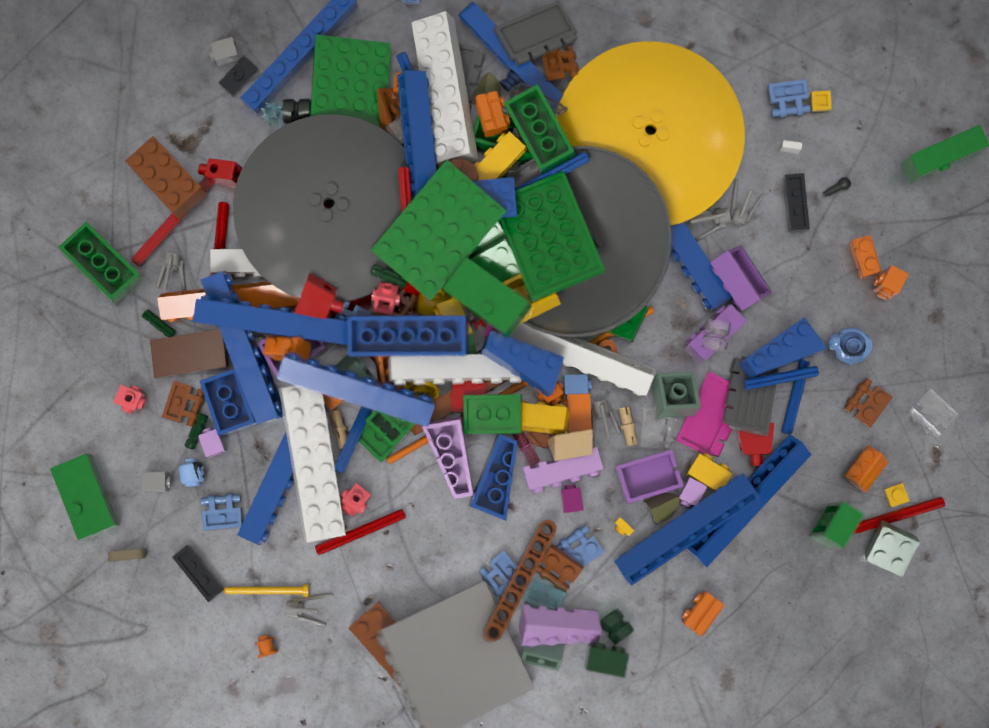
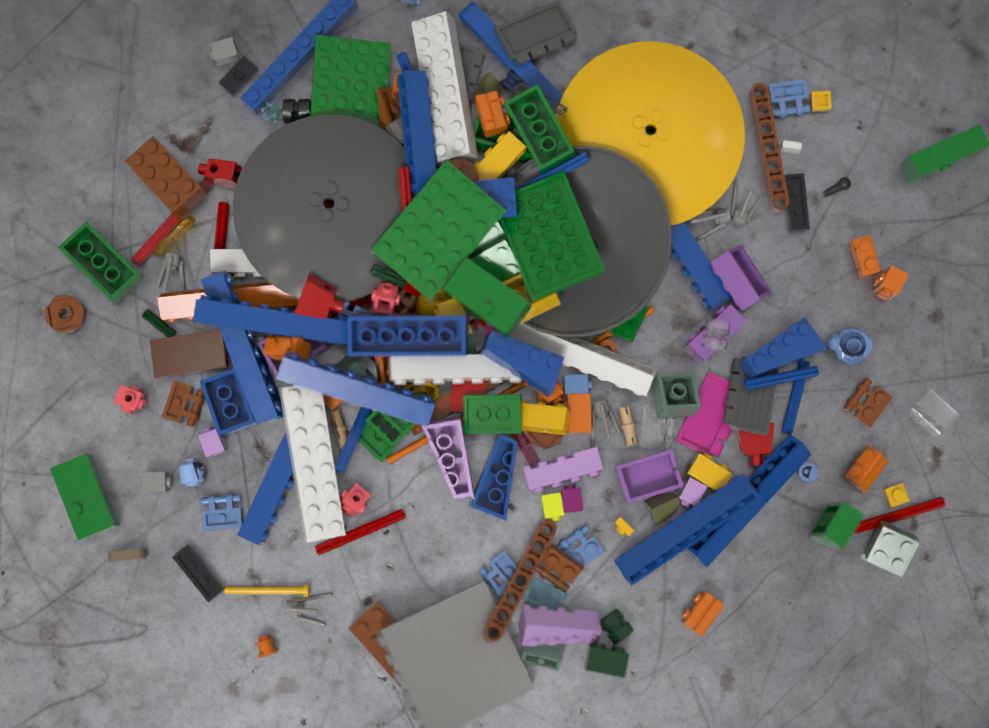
(56, 307): none -> dark orange plate
(174, 236): none -> clear yellow tile
(196, 430): dark green axle -> none
(552, 506): none -> neon yellow brick
(554, 64): dark orange plate -> none
(571, 445): tan slope -> none
(768, 139): none -> dark orange beam
(808, 472): none -> medium blue tile

